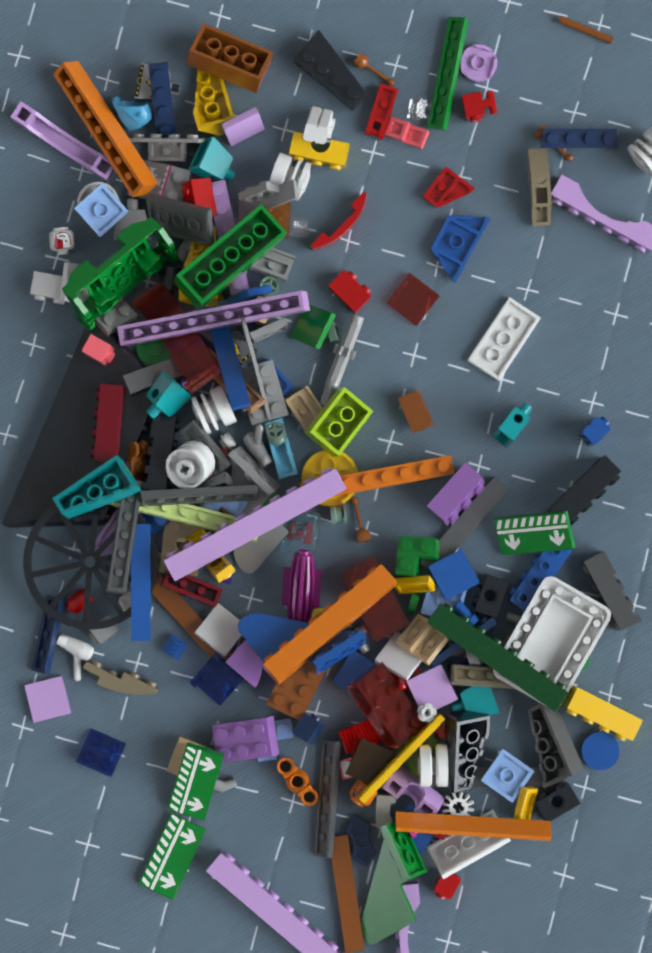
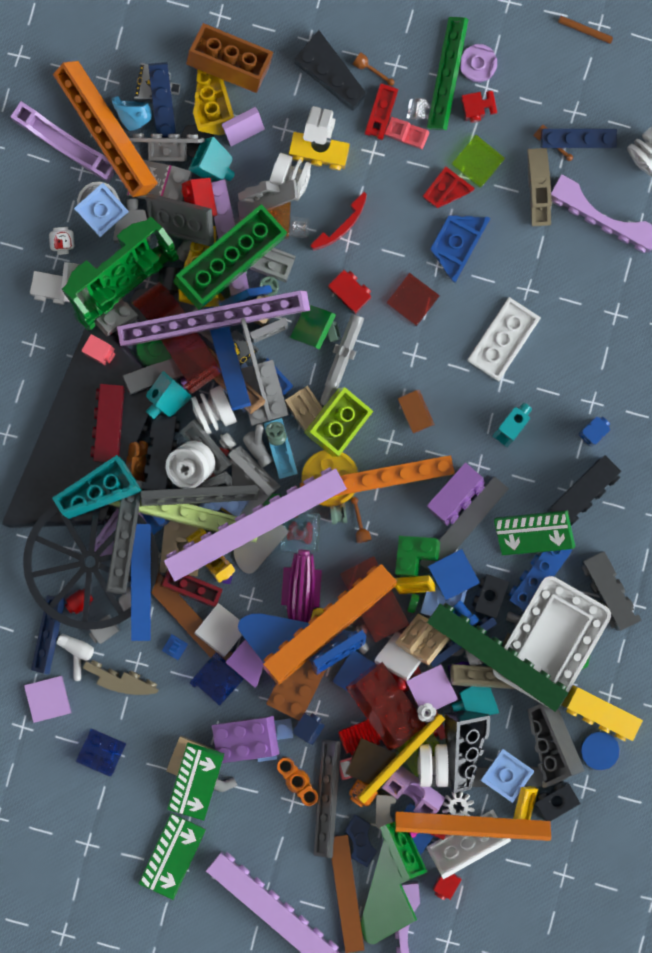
(478, 161): none -> clear neon green tile

